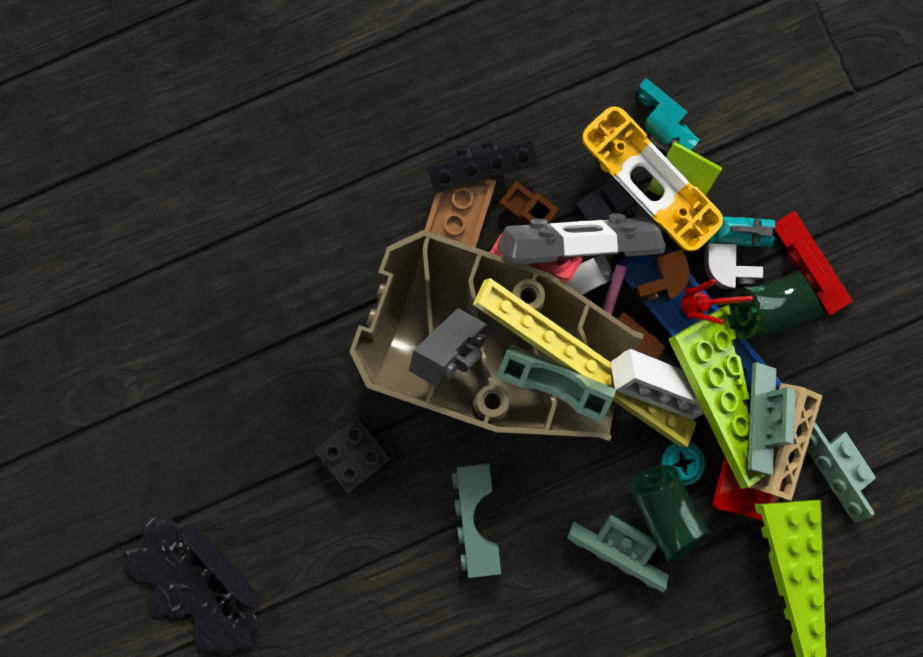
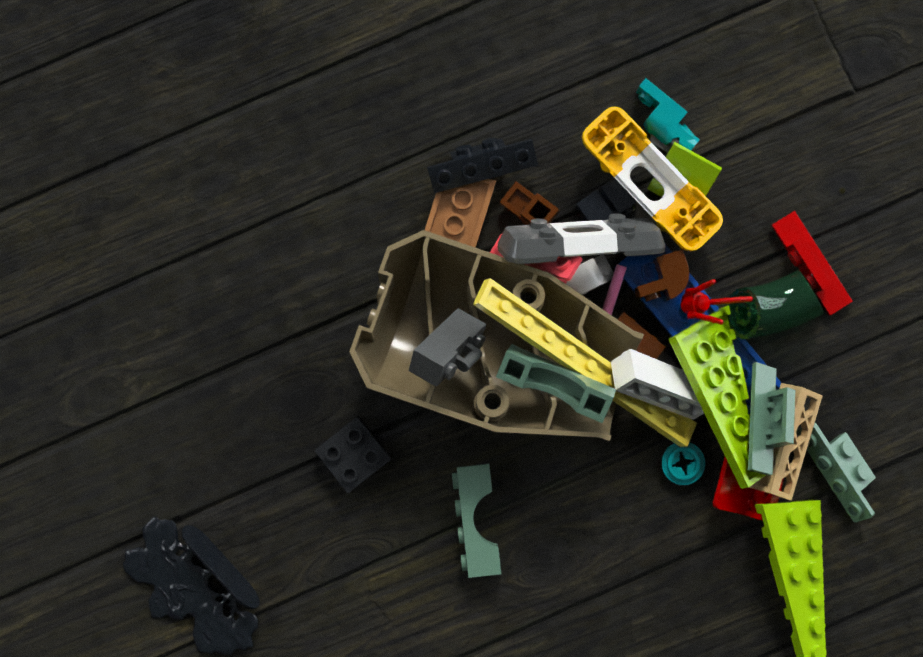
(623, 548): sand green bracket -> none
(668, 511): clear green brick -> none
(721, 266): white brick -> none
(744, 232): teal plate -> none

